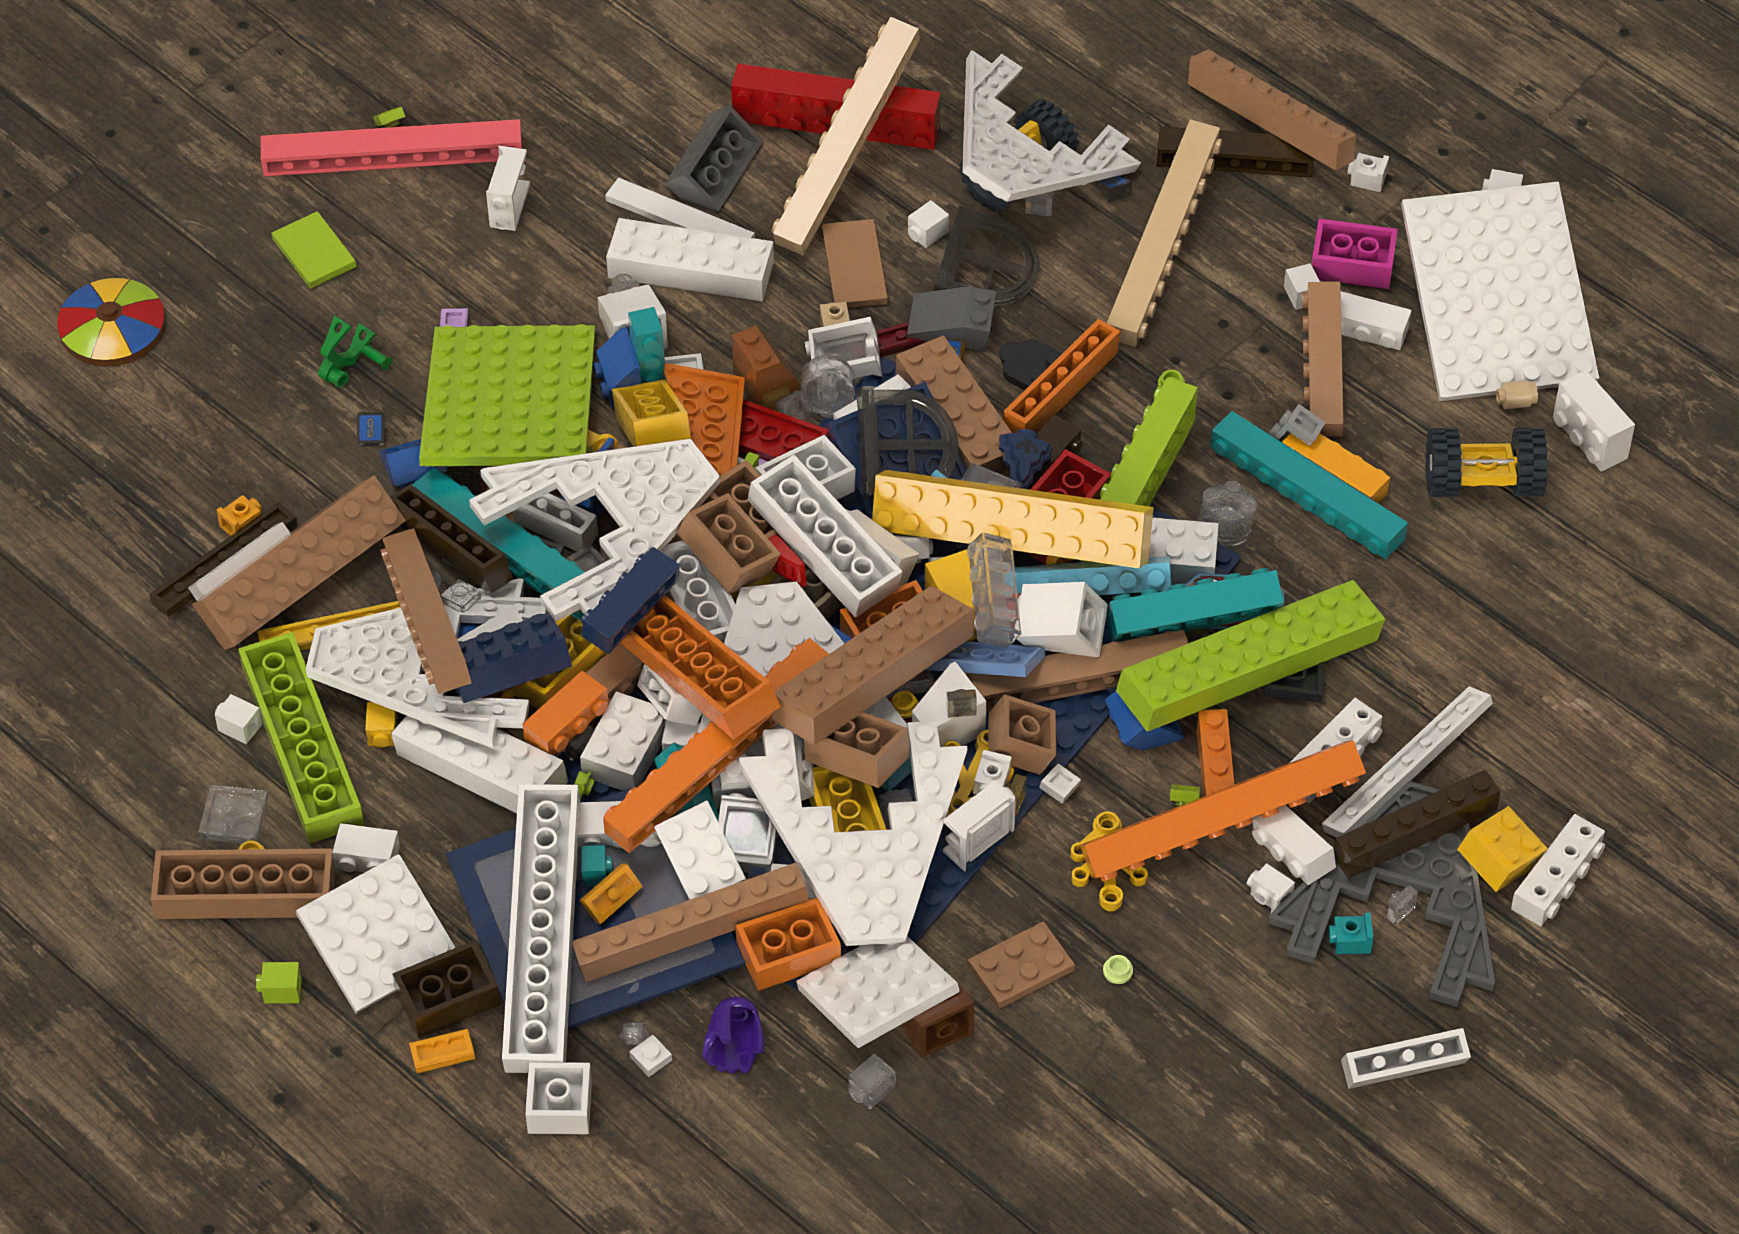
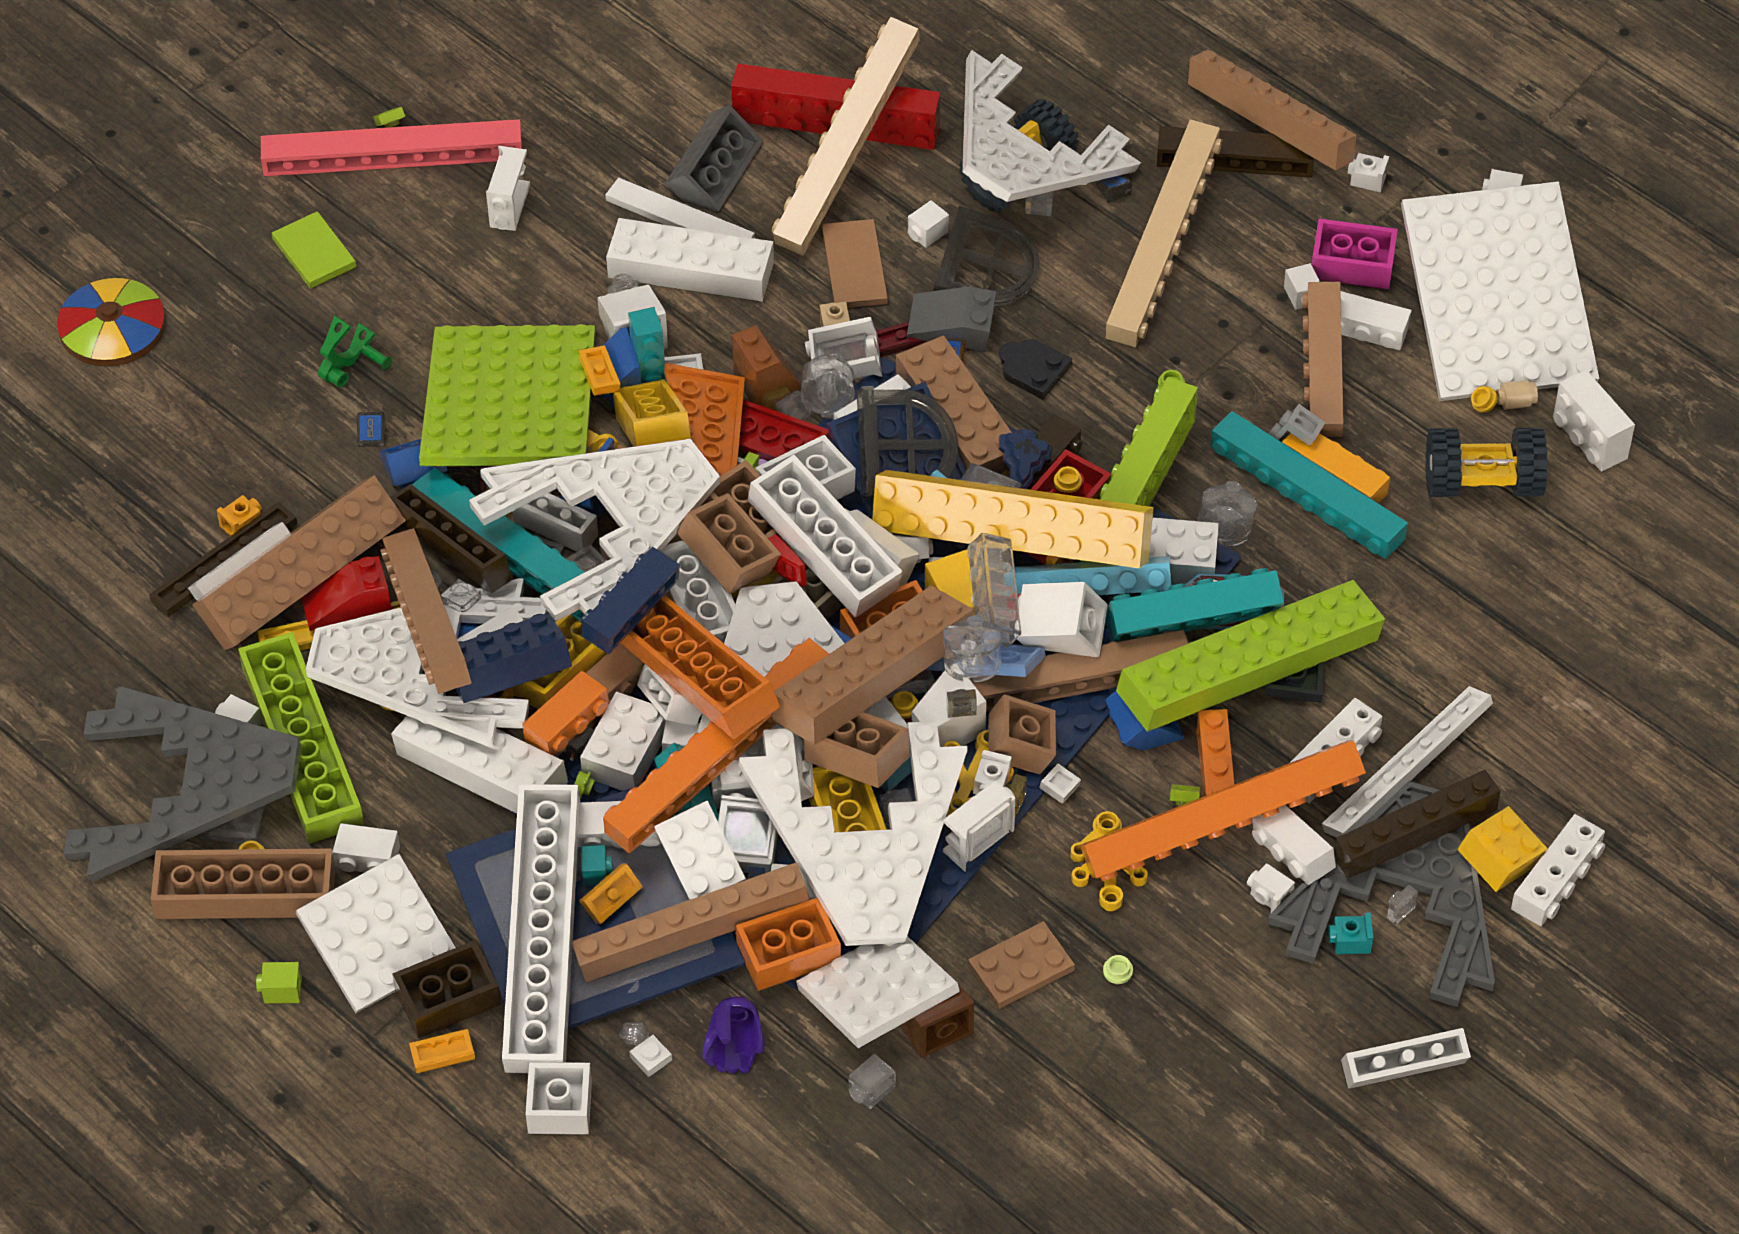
(226, 774): none -> dark grey wing
(348, 594): none -> red slope
(380, 725): yellow brick -> none
(454, 317): lavender tile -> none
(599, 370): none -> light orange plate
(972, 649): none -> clear brick
(1063, 378): orange brick -> none
(1067, 480): none -> yellow plate
(1484, 399): none -> yellow plate

